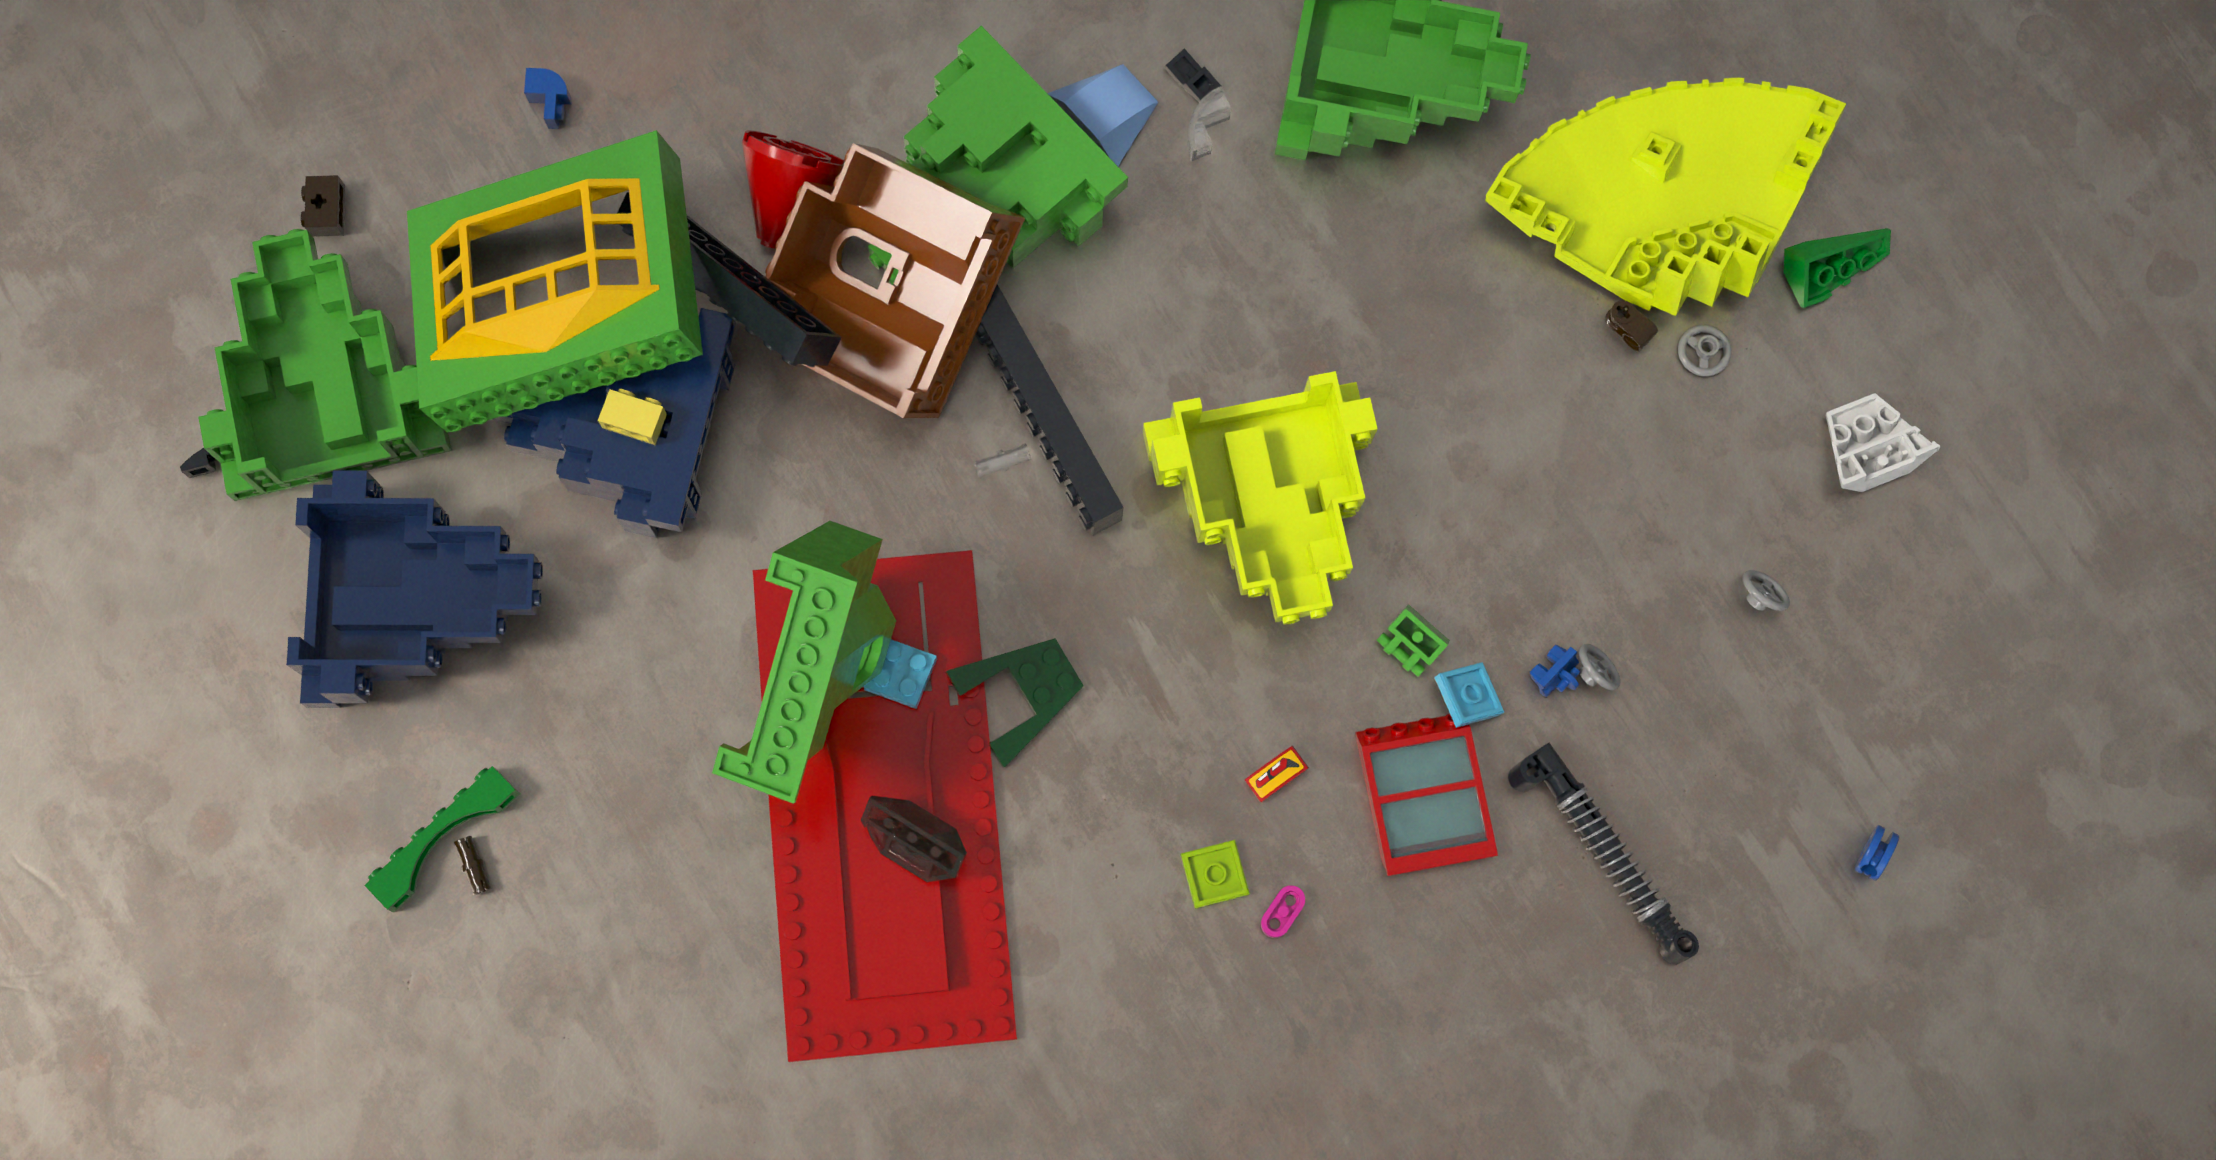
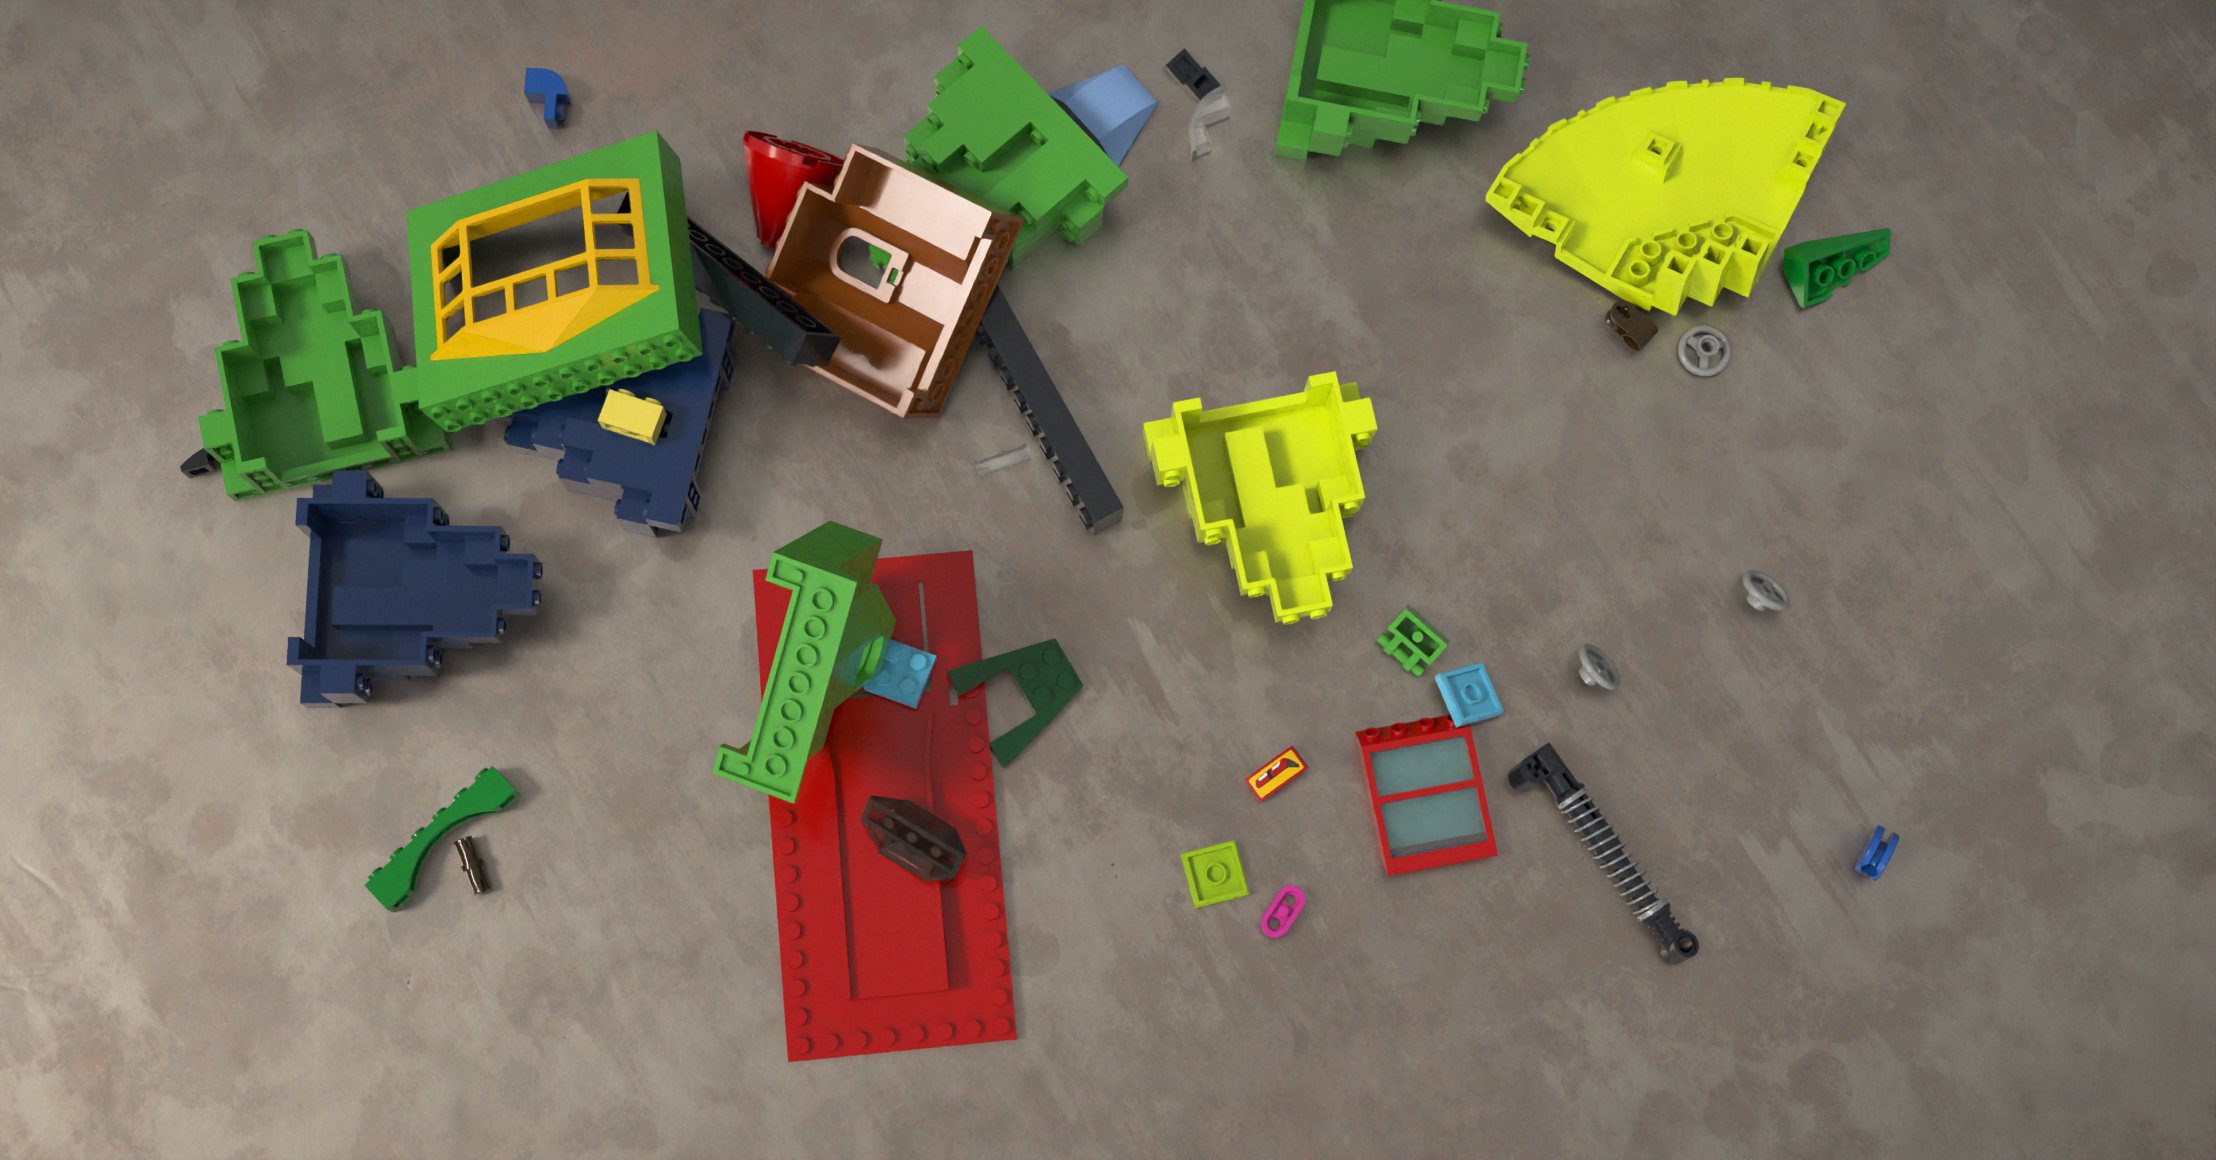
(330, 218): dark brown brick -> none
(1560, 675): blue hips -> none
(1874, 443): white wedge -> none

